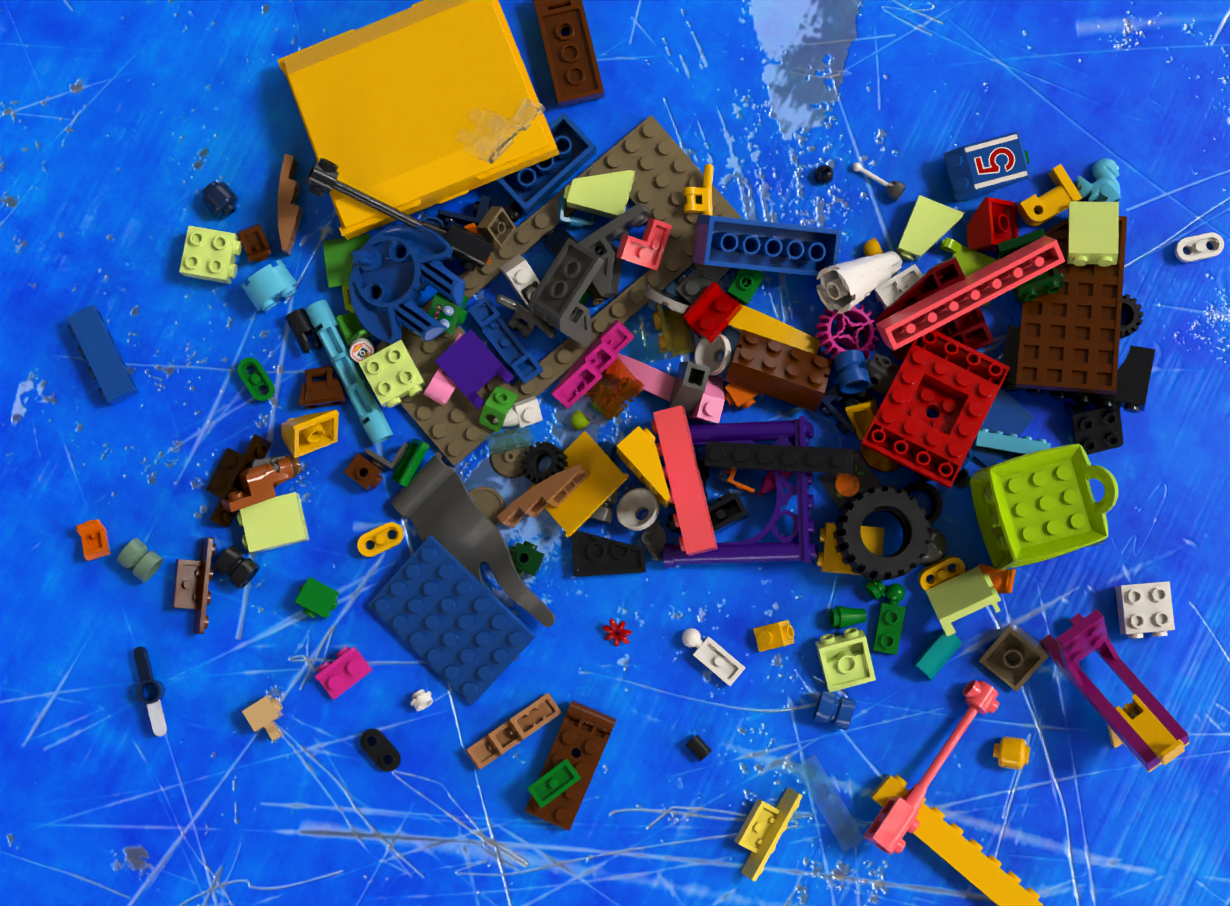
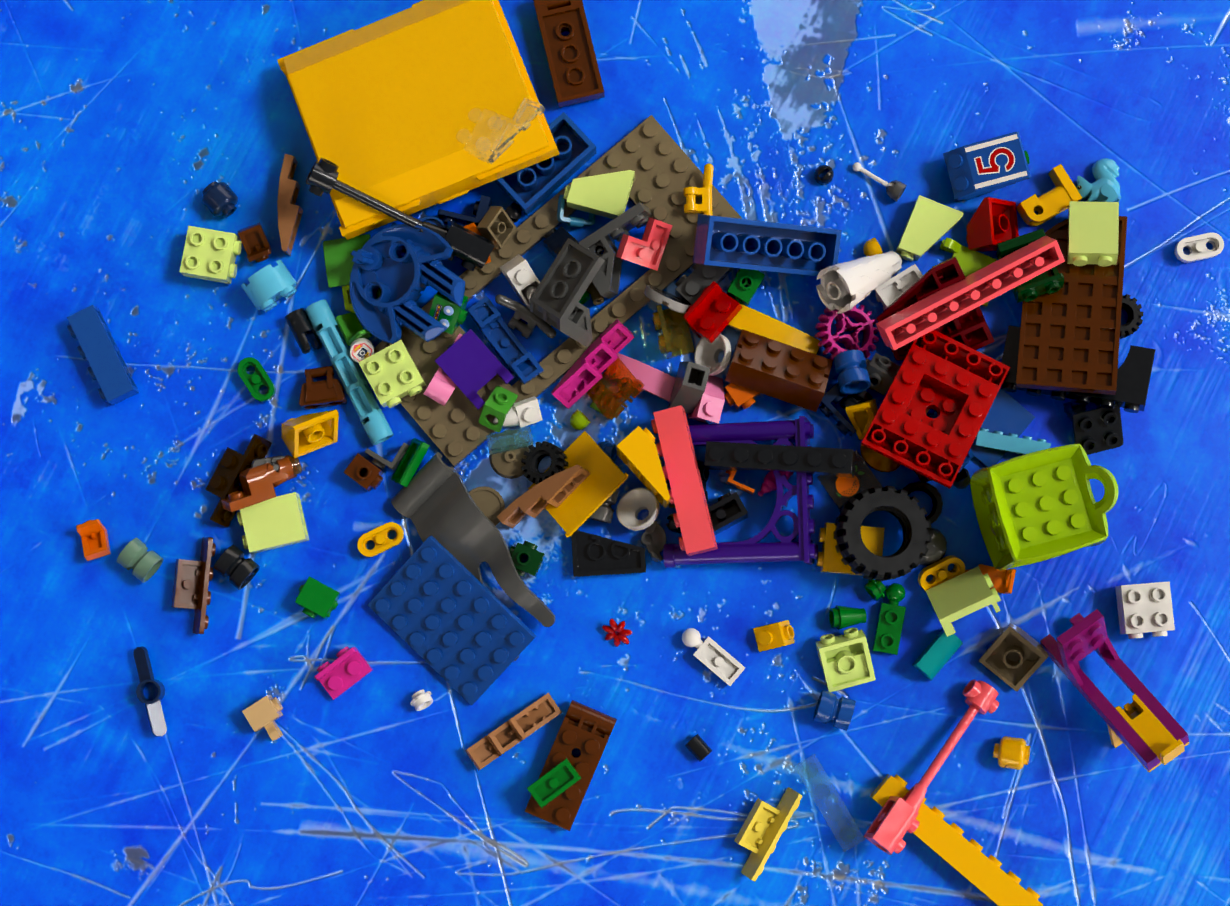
(380, 749): black plate -> none

